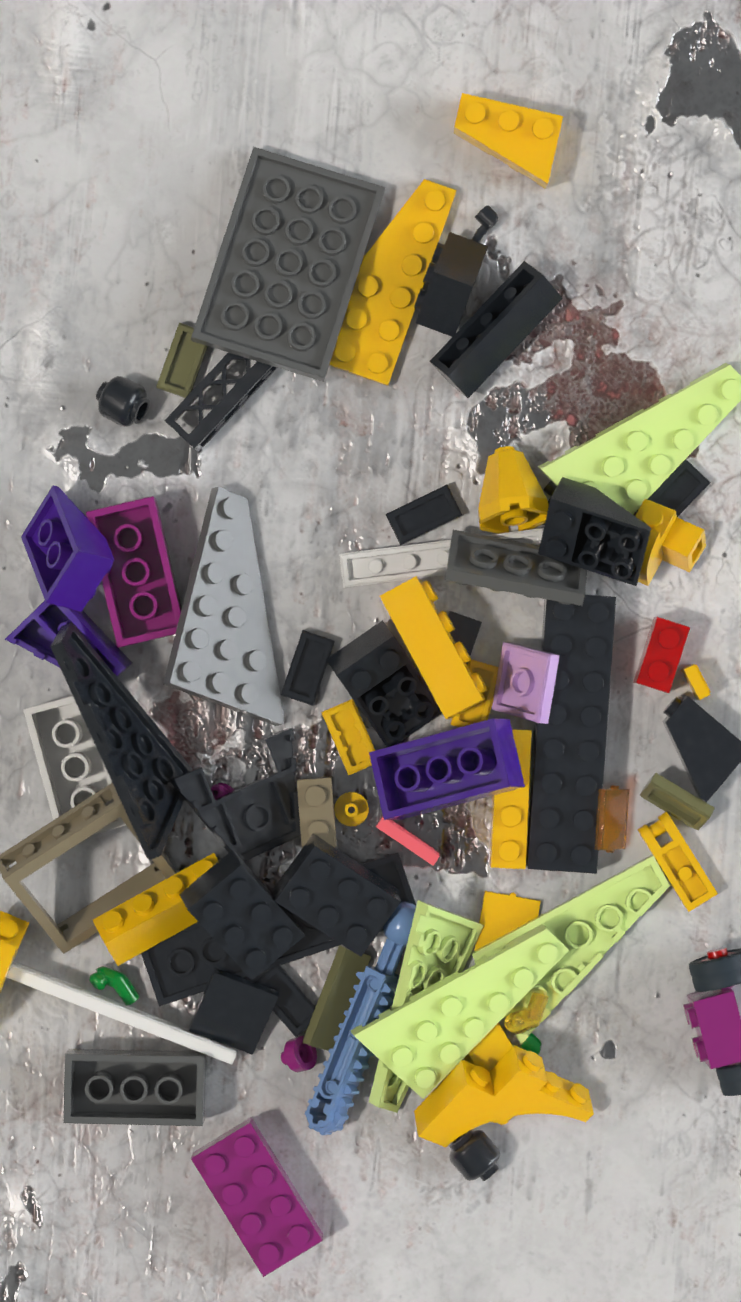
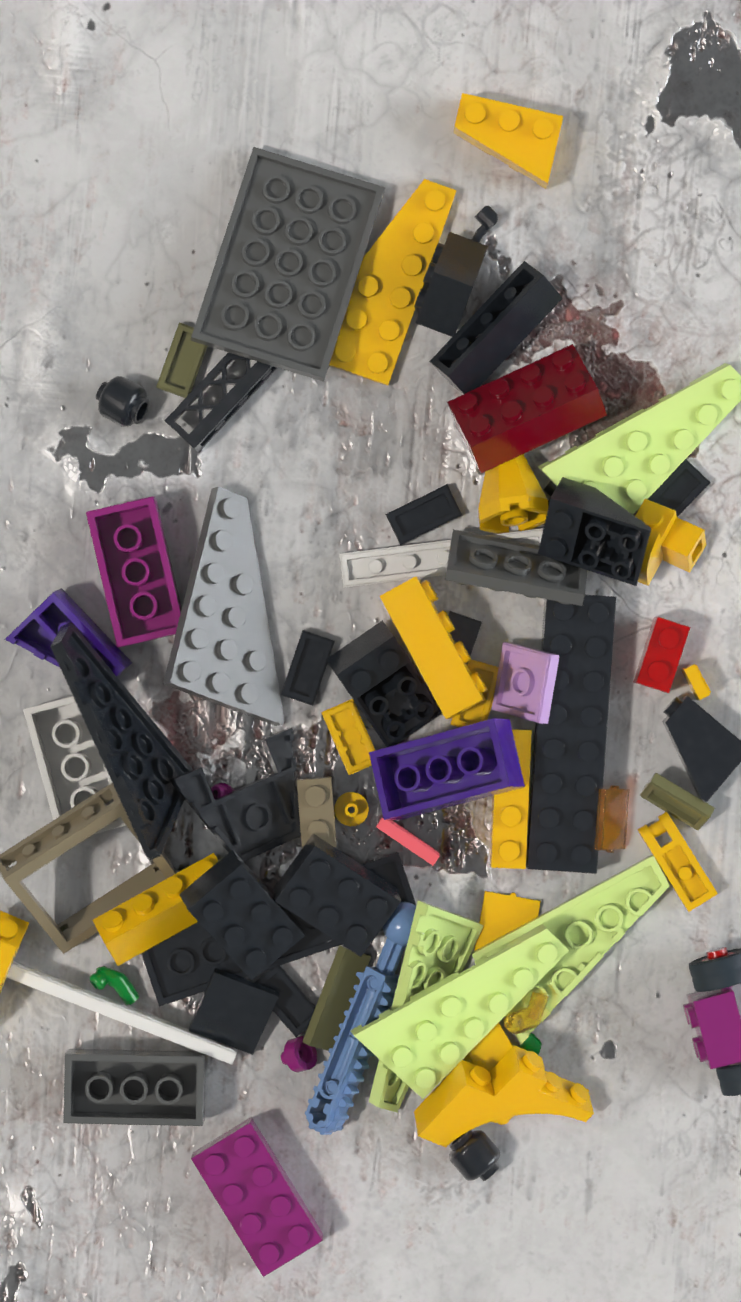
(66, 552): dark purple slope -> none
(527, 408): none -> dark red brick

